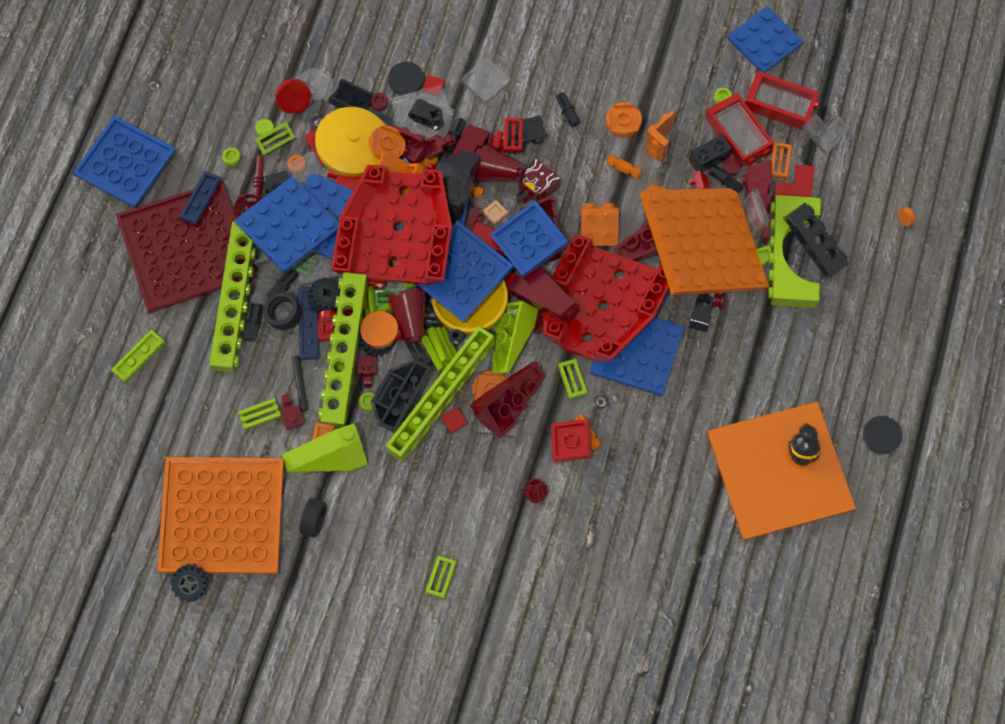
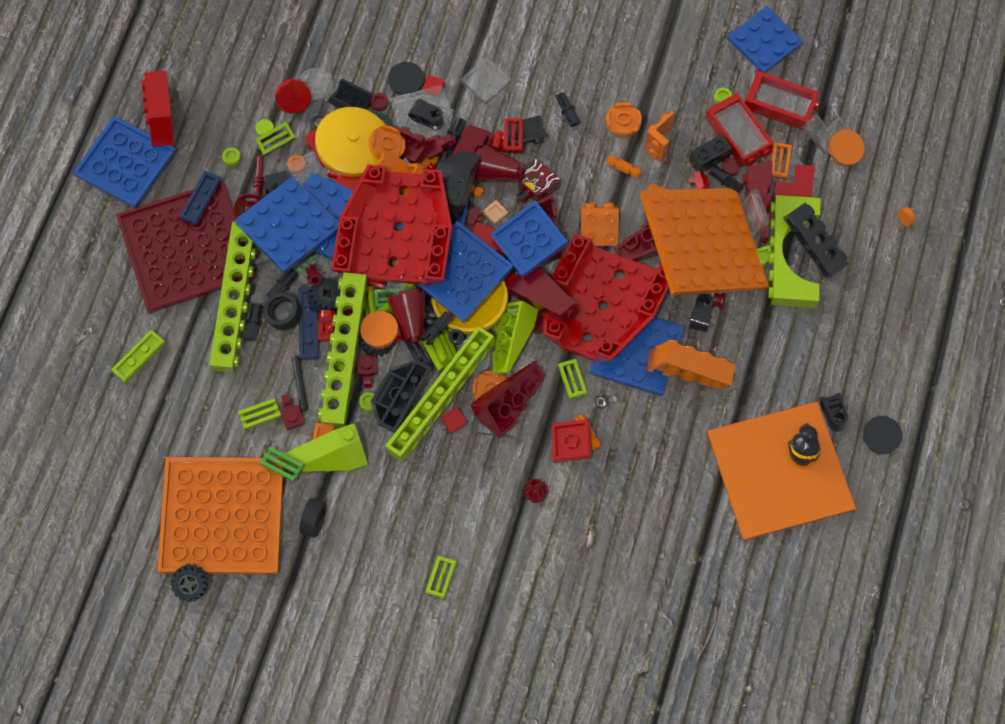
(157, 108): none -> red wedge
(267, 456): none -> bright green tile
(314, 277): none -> dark red pin
(437, 328): none -> black axle
(691, 365): none -> orange wedge
(833, 408): none -> black piece
(846, 147): none -> orange tile

